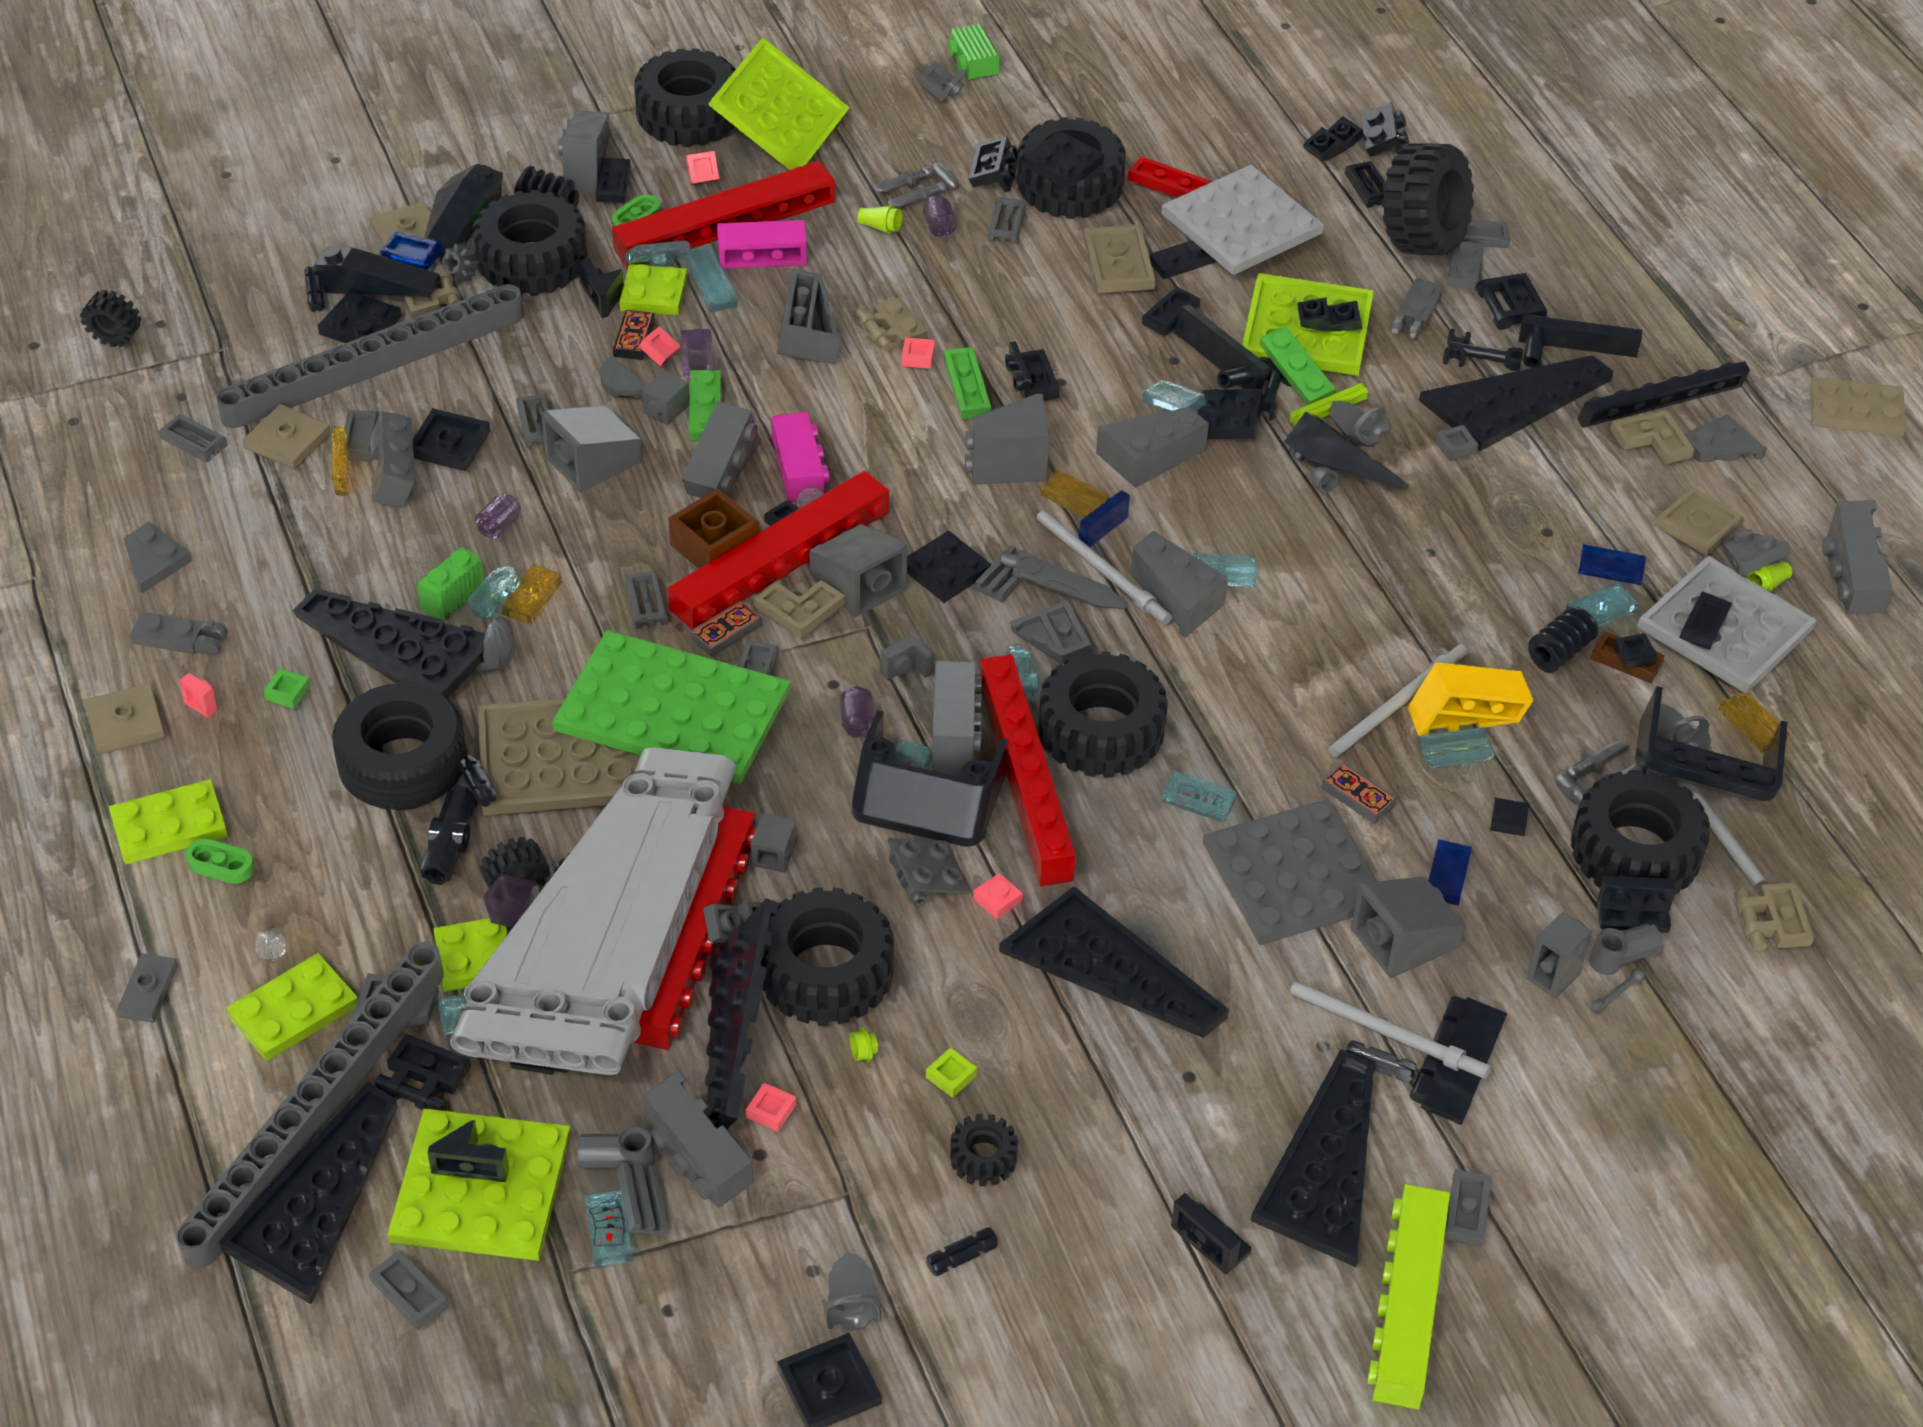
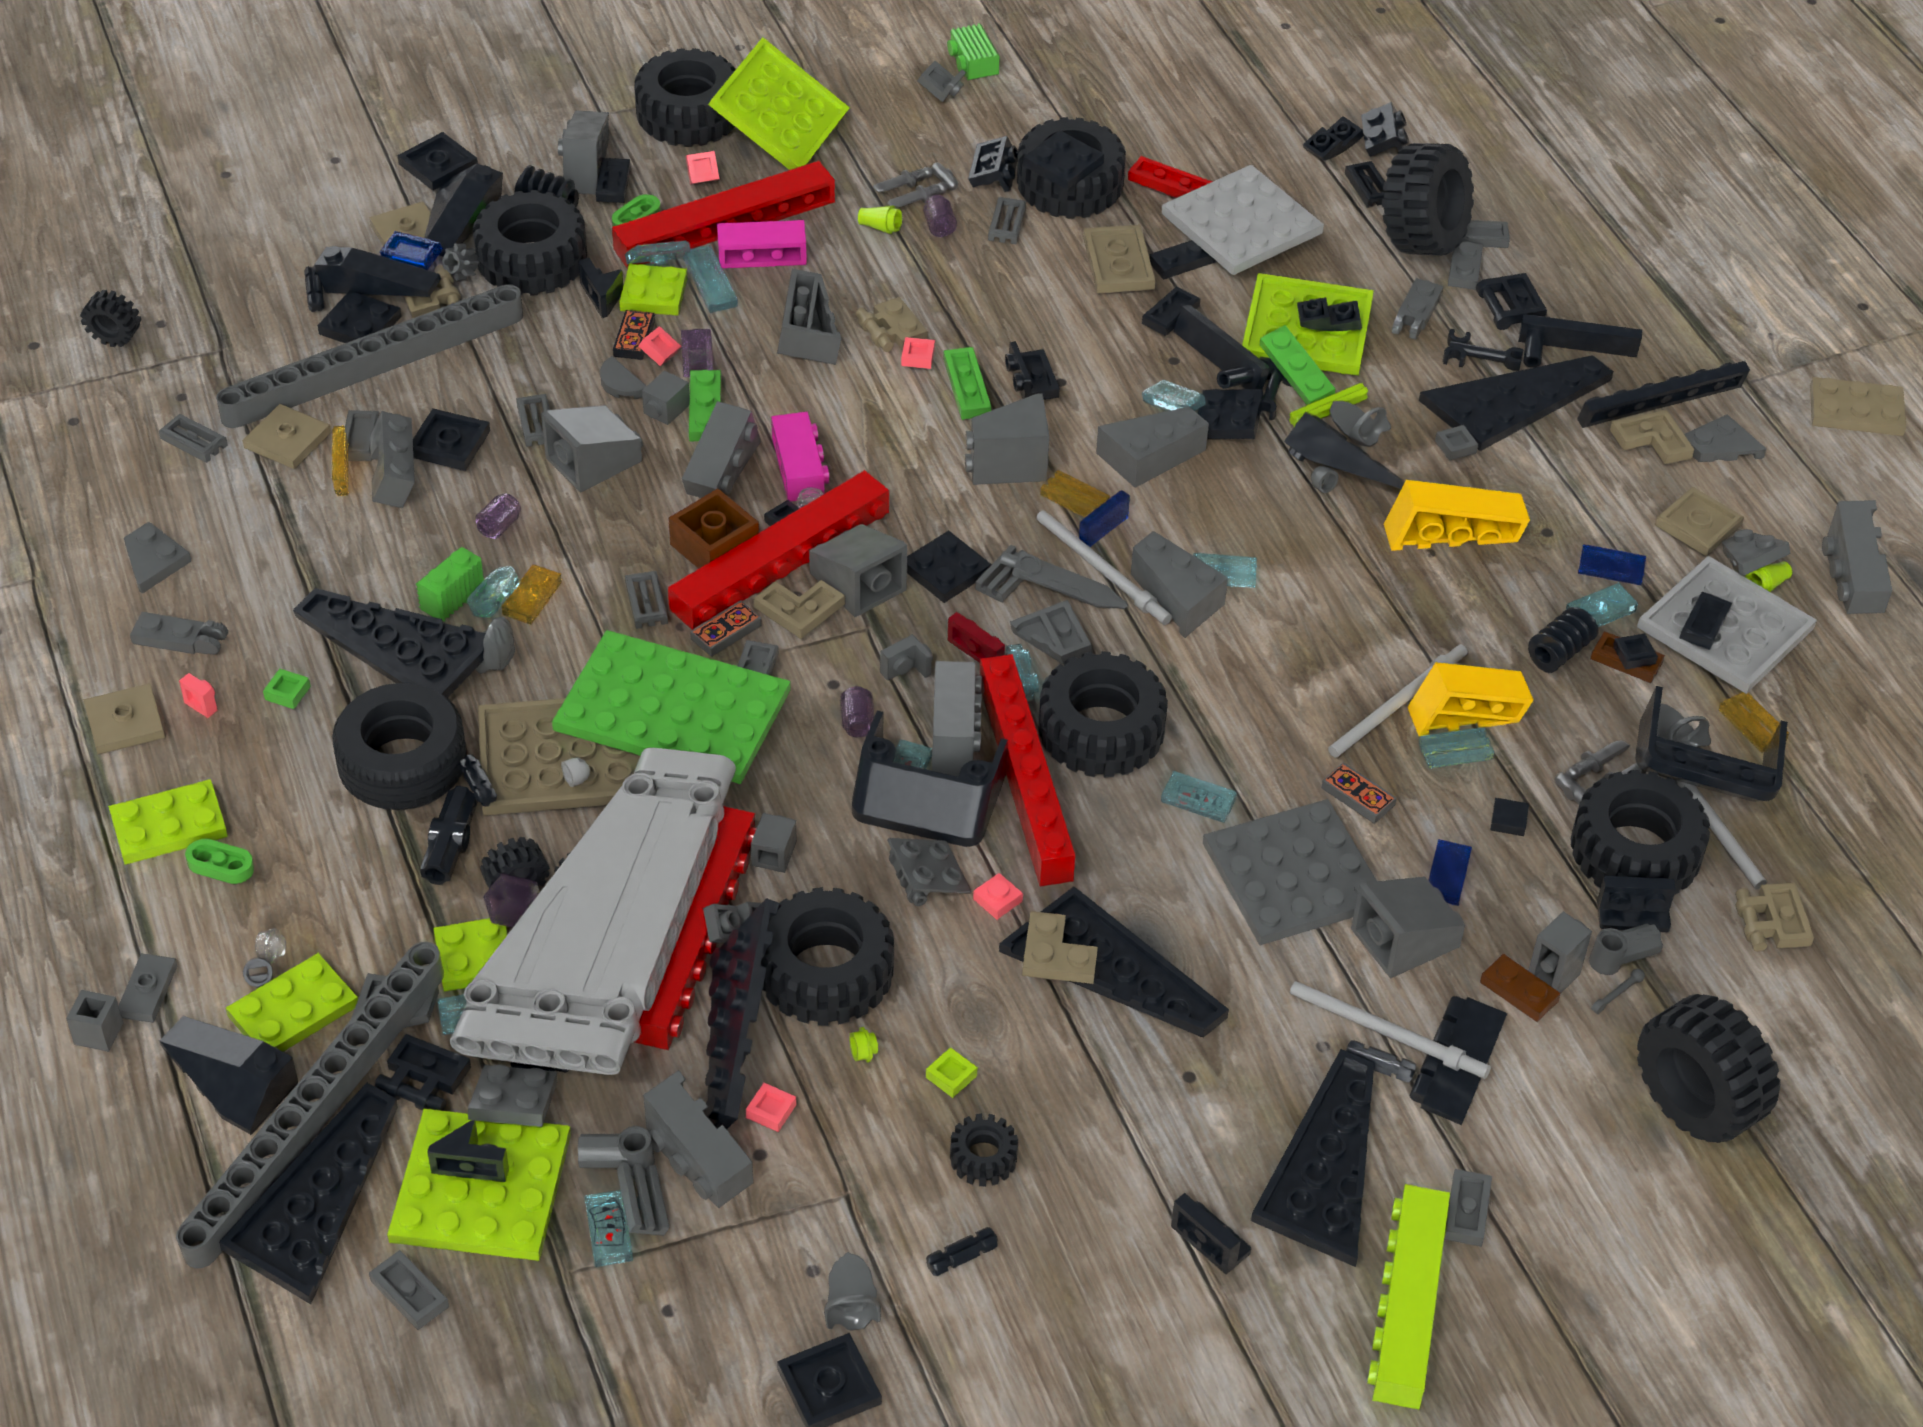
(94, 1020): none -> dark grey brick
(234, 1071): none -> black wedge
(258, 979): none -> hinge
(436, 160): none -> black plate
(512, 1095): none -> dark grey plate
(575, 771): none -> light grey hinge
(972, 639): none -> dark red plate
(1050, 957): none -> dark tan plate
(1454, 515): none -> yellow wedge
(1520, 987): none -> reddish brown plate
(1708, 1068): none -> black tyre

